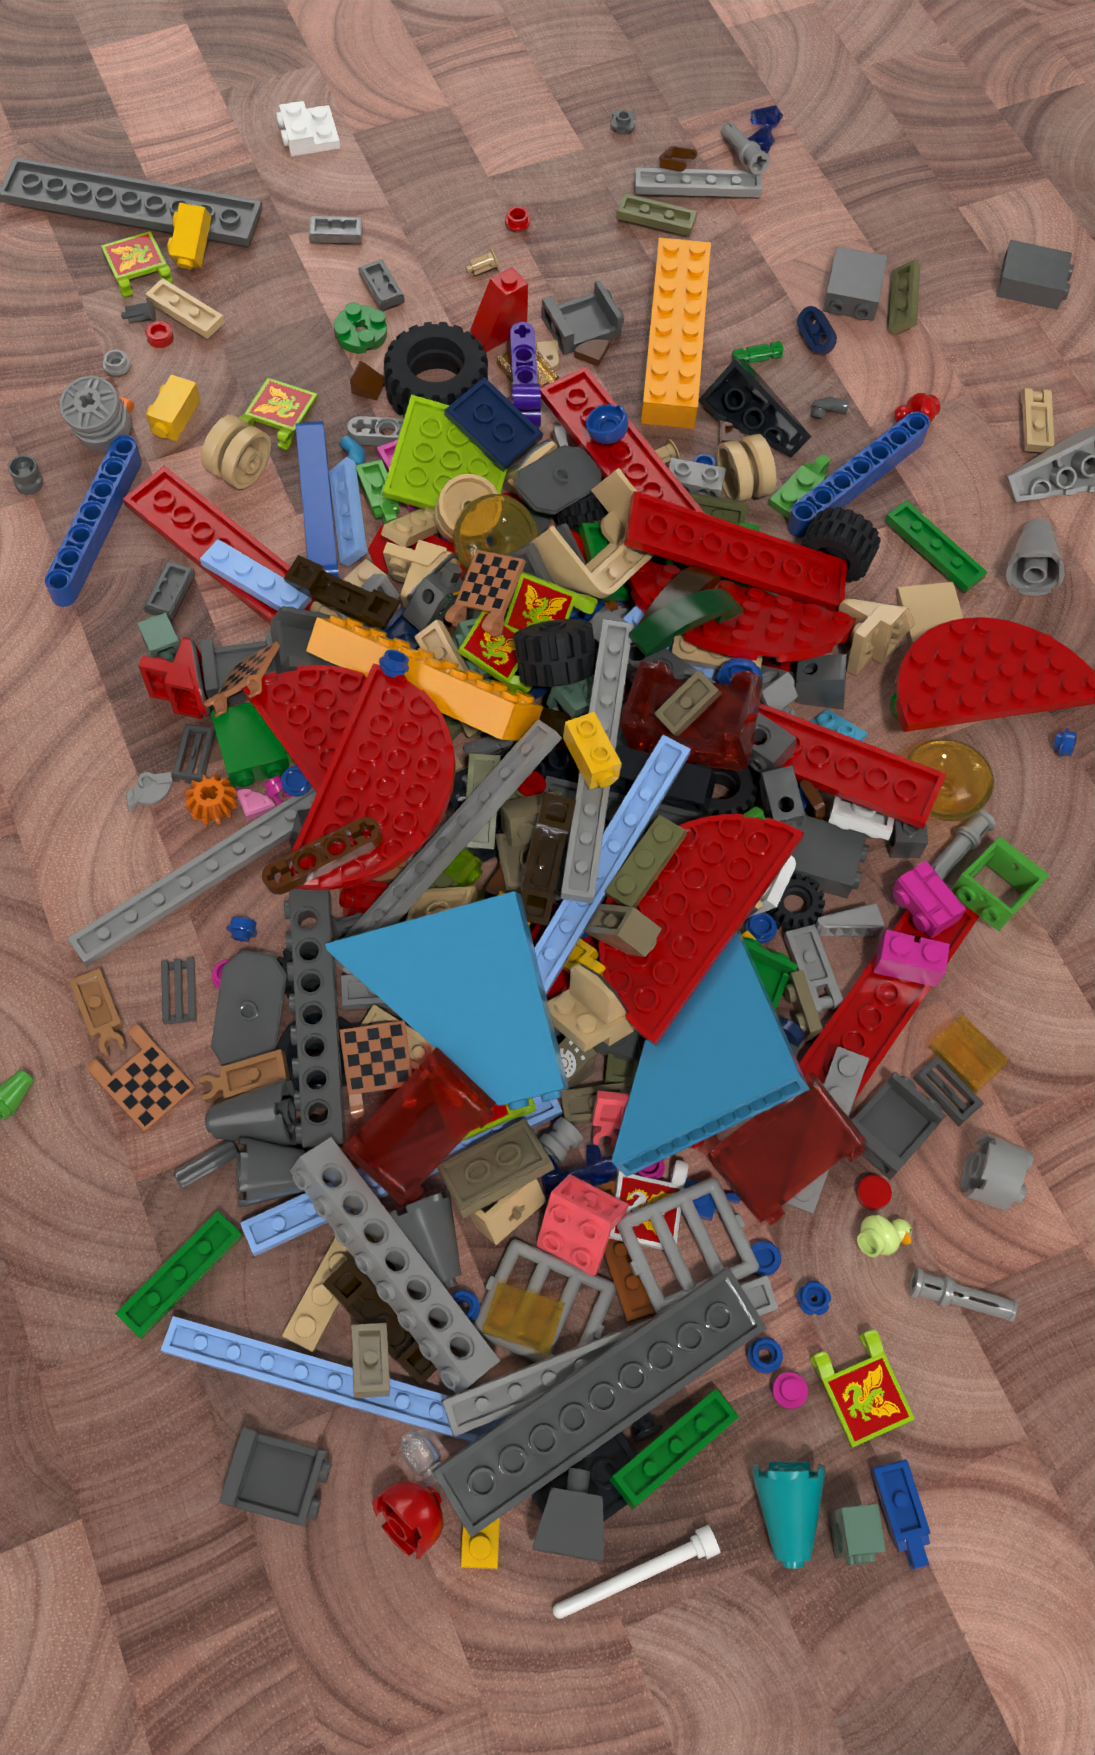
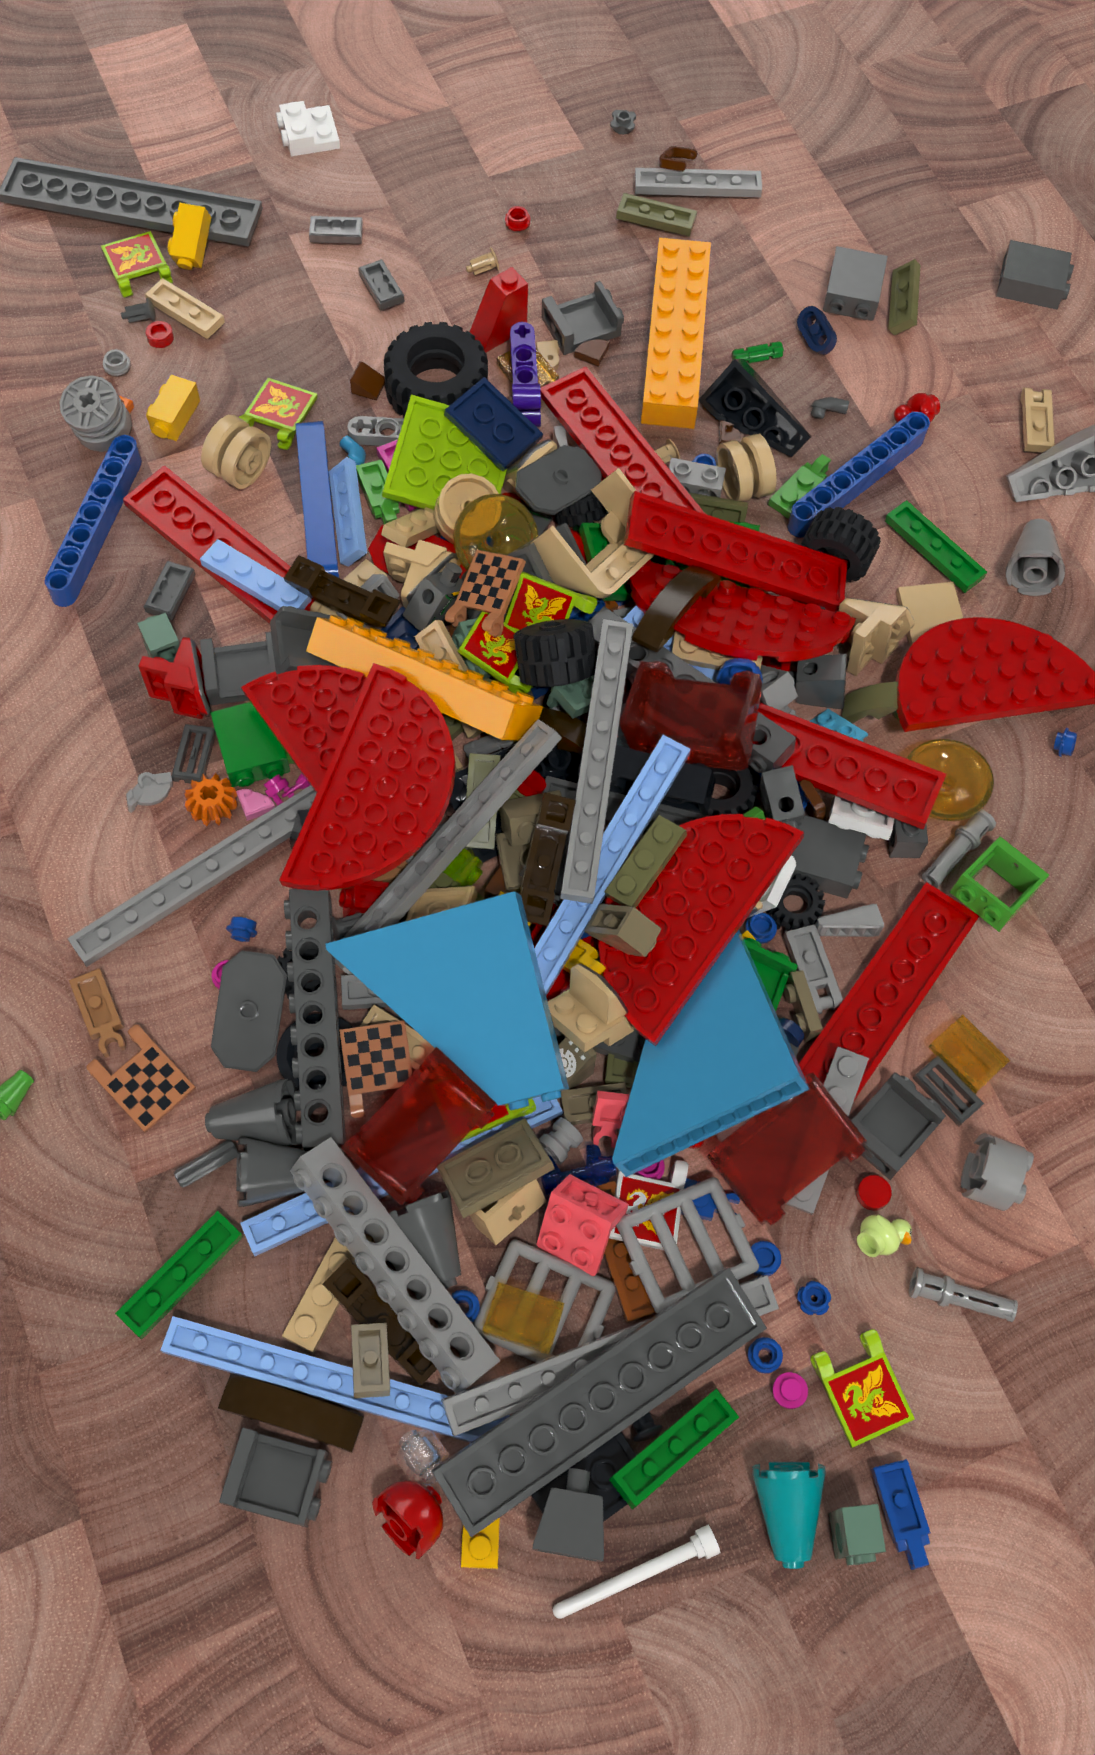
(25, 474): dark grey wheel -> none
(177, 966): dark grey tile -> none
(243, 674): nougat flag -> none
(246, 1075): medium nougat plate -> none
(291, 1412): none -> dark brown slope
(294, 782): blue plate -> none
(324, 860): reddish brown beam -> none
(360, 316): green plate -> none
(394, 663): blue plate -> none
(592, 751): yellow brick -> none
(607, 423): blue hair -> none
(681, 616): dark green slope -> none
(688, 703): dark tan plate -> none
(748, 150): light grey pin -> none
(768, 117): clear blue piece -> none
(872, 700): none -> olive slope
(911, 961): dark pink piece -> none
(927, 899): dark pink brick -> none

